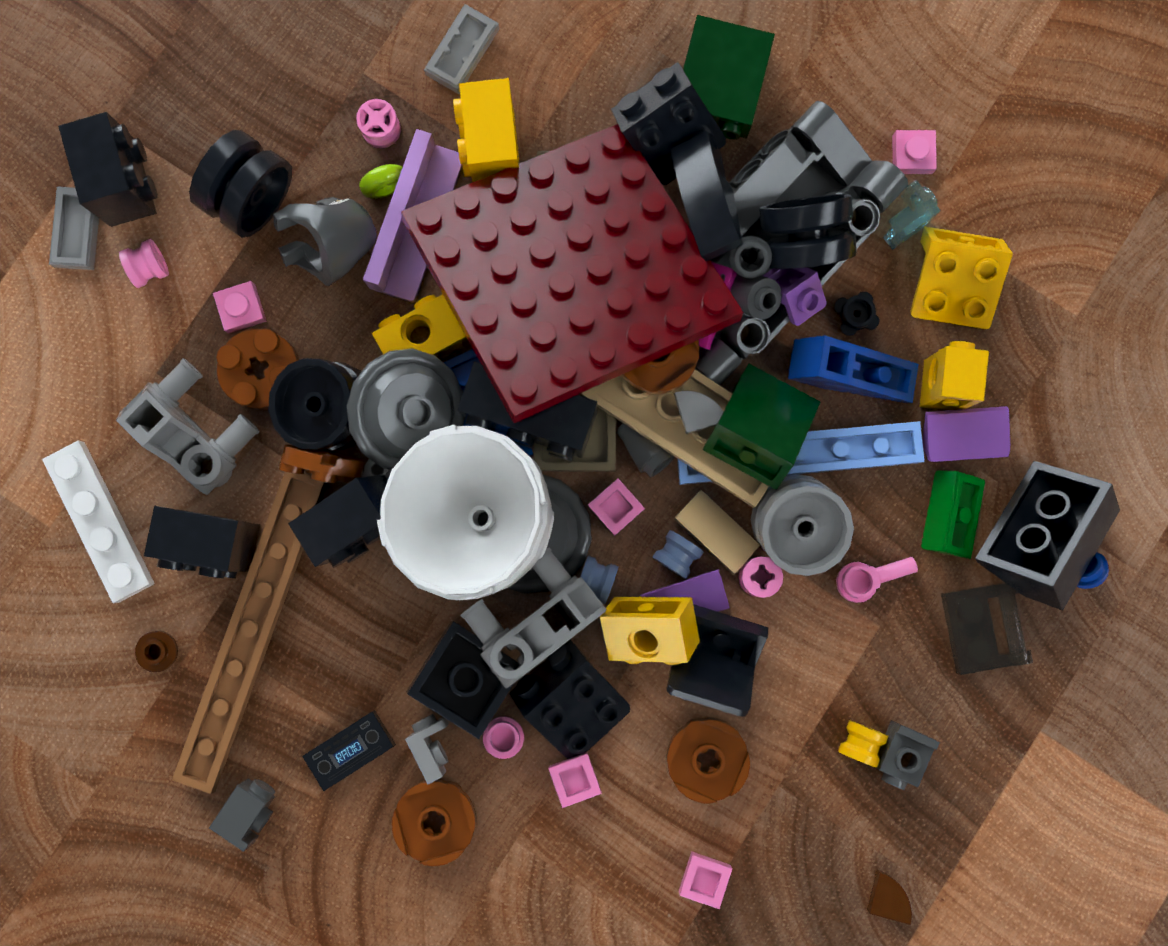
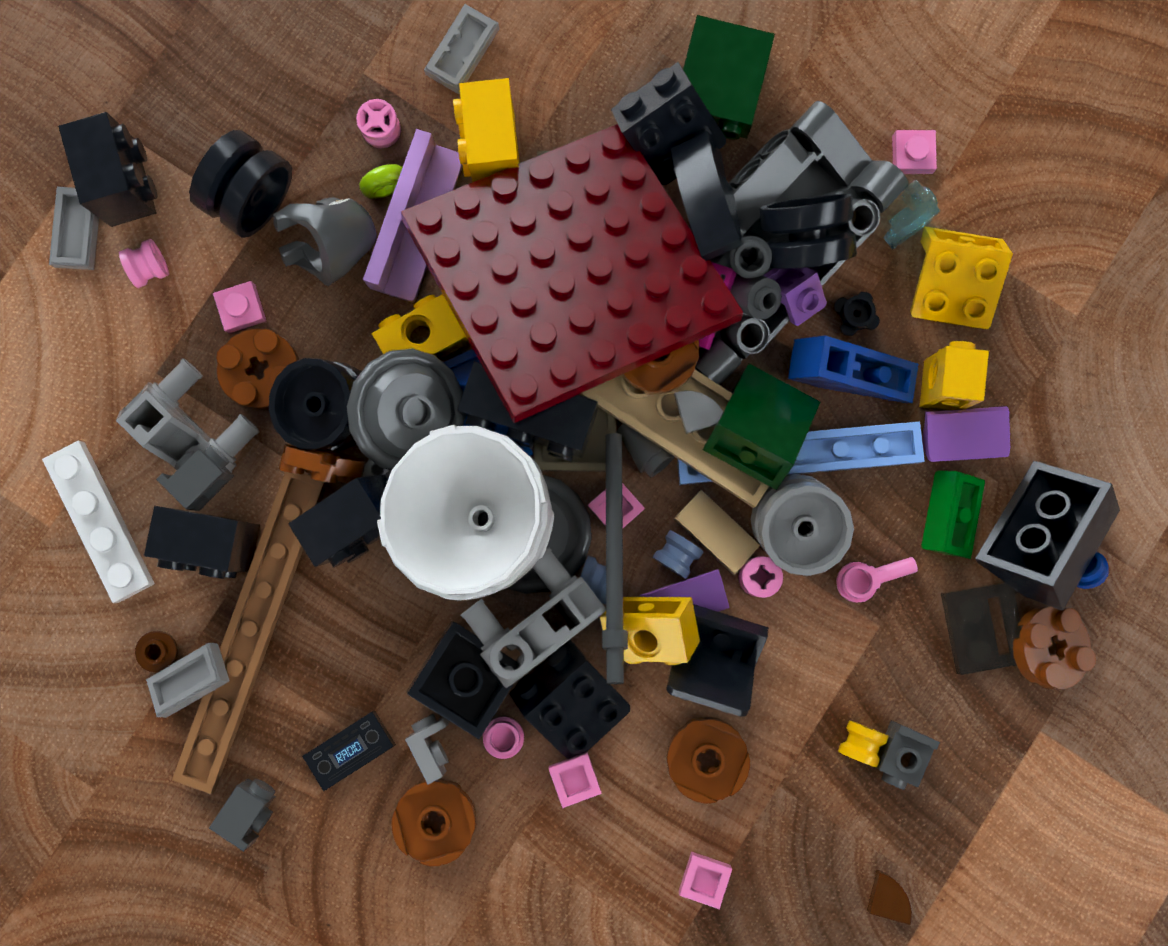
(187, 680): none -> light grey tile
(197, 478): none -> dark grey brick
(614, 637): none -> dark grey bar
(1073, 645): none -> dark orange plate

